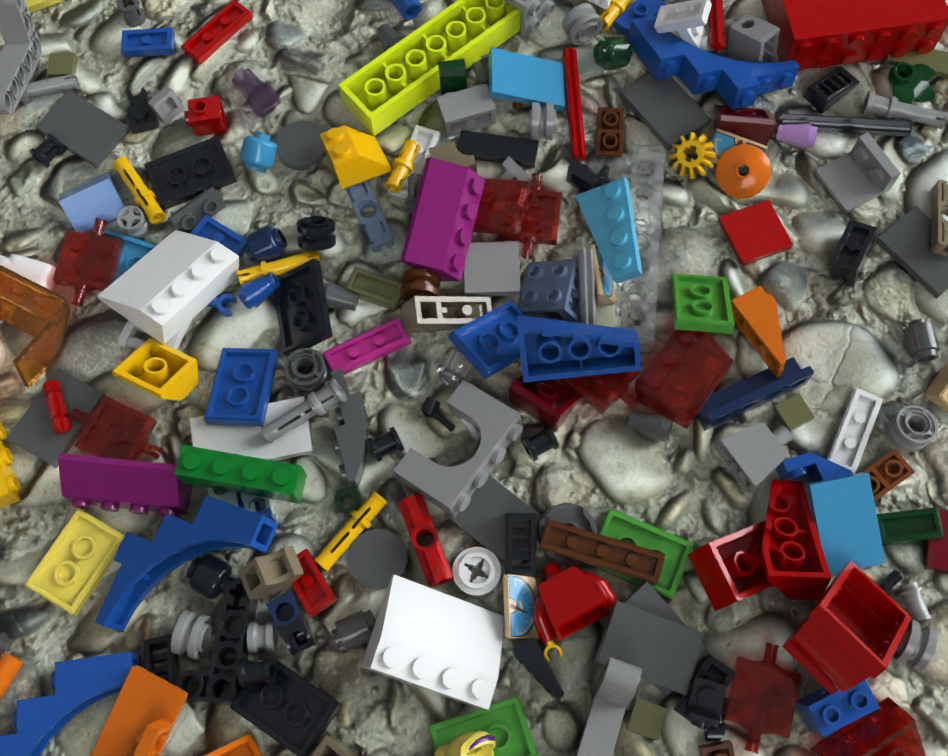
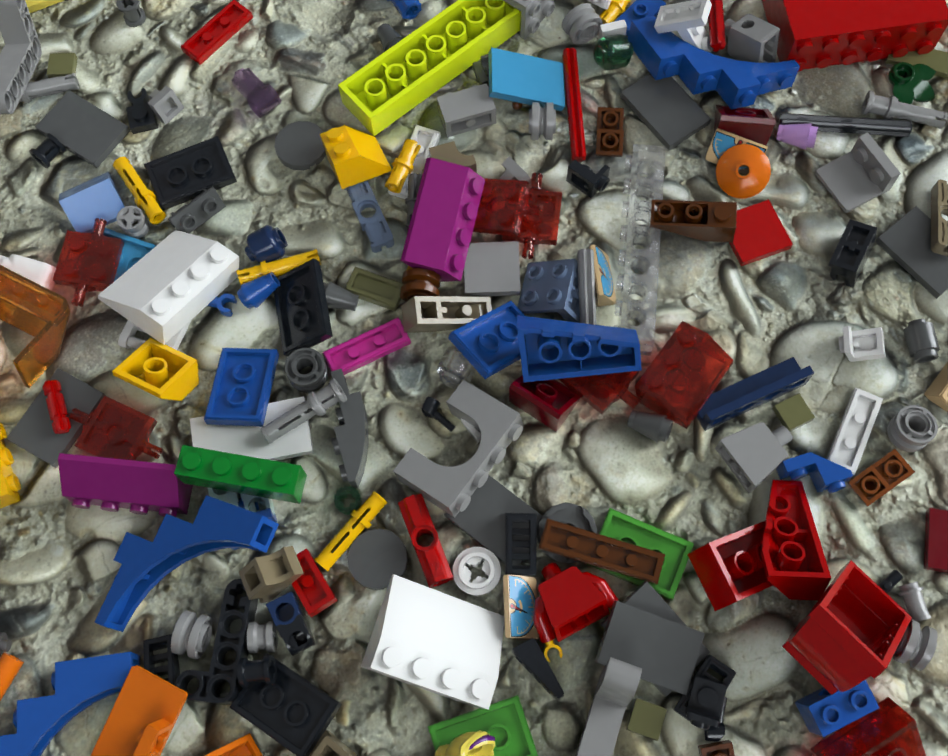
(76, 562): light yellow tile -> none
(147, 42): blue plate -> none
(206, 116): red brick -> none
(209, 576): black head -> none
(215, 231): blue plate -> none
(258, 152): dark azure head -> none
(316, 233): black wheel -> none
(354, 629): dark grey brick -> none
(385, 444): black bush -> none
(452, 75): dark green tile -> none
(498, 148): black tile -> none
(540, 443): black bush -> none
(612, 28): none -> white tile
(612, 224): medium azure wing -> none
(696, 219): none -> reddish brown slope
(701, 303): bright green tile -> none
(702, 150): yellow gear -> none
(758, 320): orange slope -> none
(762, 698): clear red plate -> none
(821, 100): black slope -> none
(846, 521): dark azure tile -> none
(862, 344): none -> white bracket
(910, 526): dark green tile -> none

